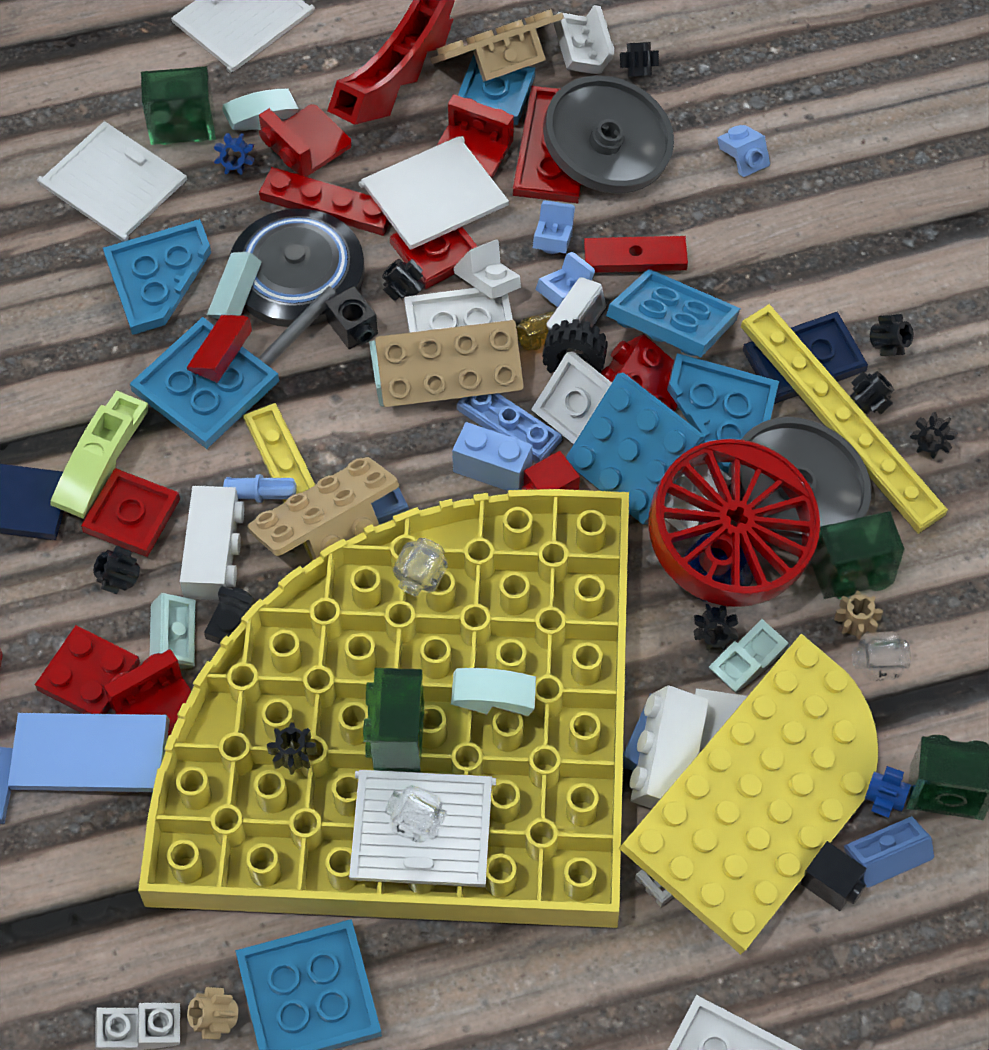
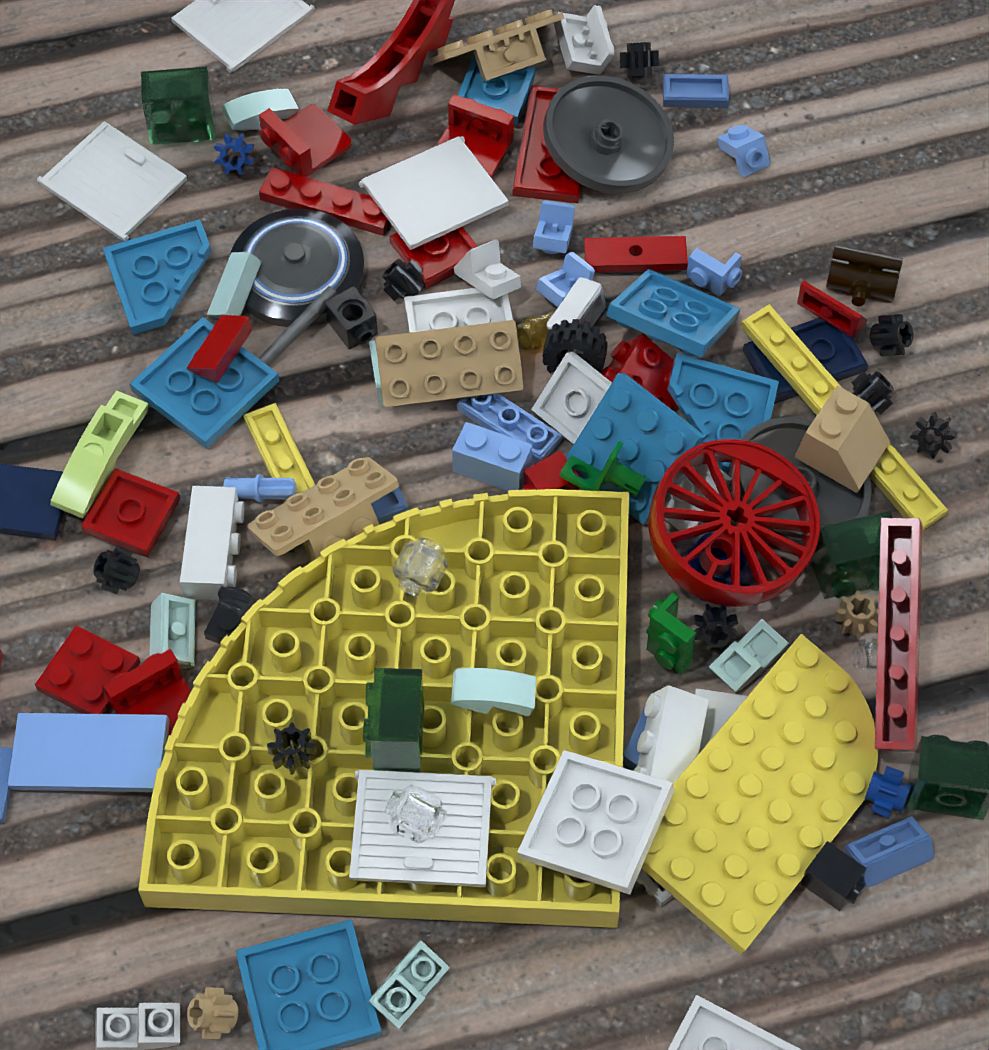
(408, 984): none -> light aqua slope
(596, 821): none -> white plate
(612, 472): none -> green bracket
(668, 637): none -> green bracket
(695, 90): none -> medium blue tile
(711, 273): none -> light blue bracket
(830, 310): none -> red slope
(844, 440): none -> tan slope
(864, 274): none -> dark brown pin
(898, 635): none -> brick

